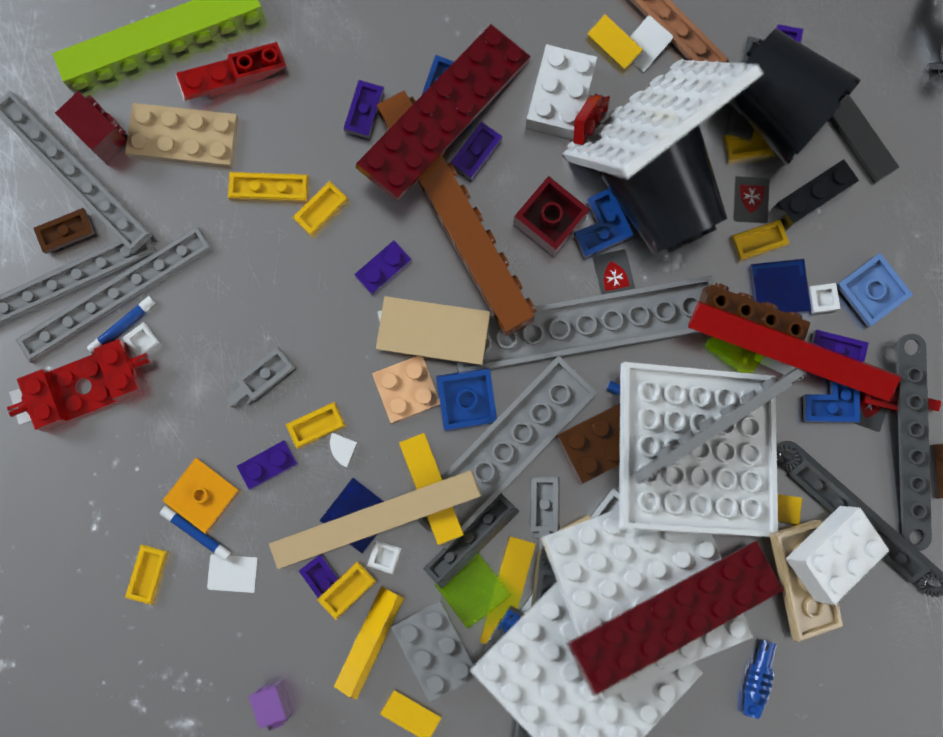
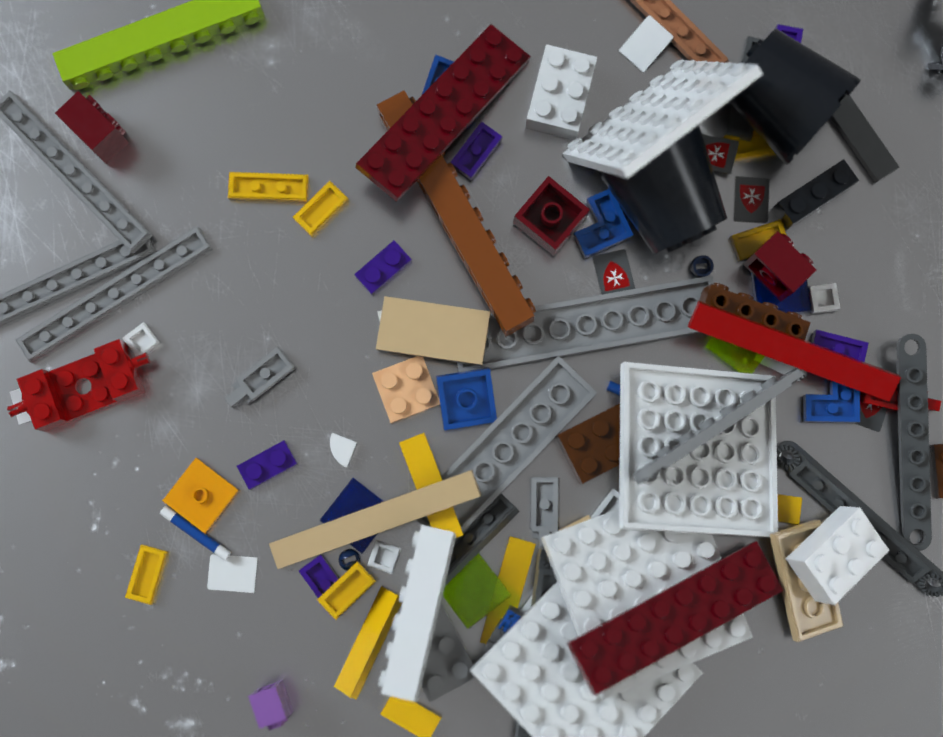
(64, 231): reddish brown plate -> none
(122, 324): blue bar -> none
(181, 135): tan plate -> none
(231, 74): red slope -> none
(315, 425): yellow tile -> none
(348, 553): none -> dark blue hinge
(363, 109): dark purple plate -> none
(418, 613): none -> white brick
(588, 117): red hinge -> none
(615, 42): yellow tile -> none
(703, 259): none -> dark blue hinge
(721, 152): none -> sticker
(759, 681): blue hinge -> none
(780, 266): none -> dark red brick
(874, 290): medium blue plate -> none

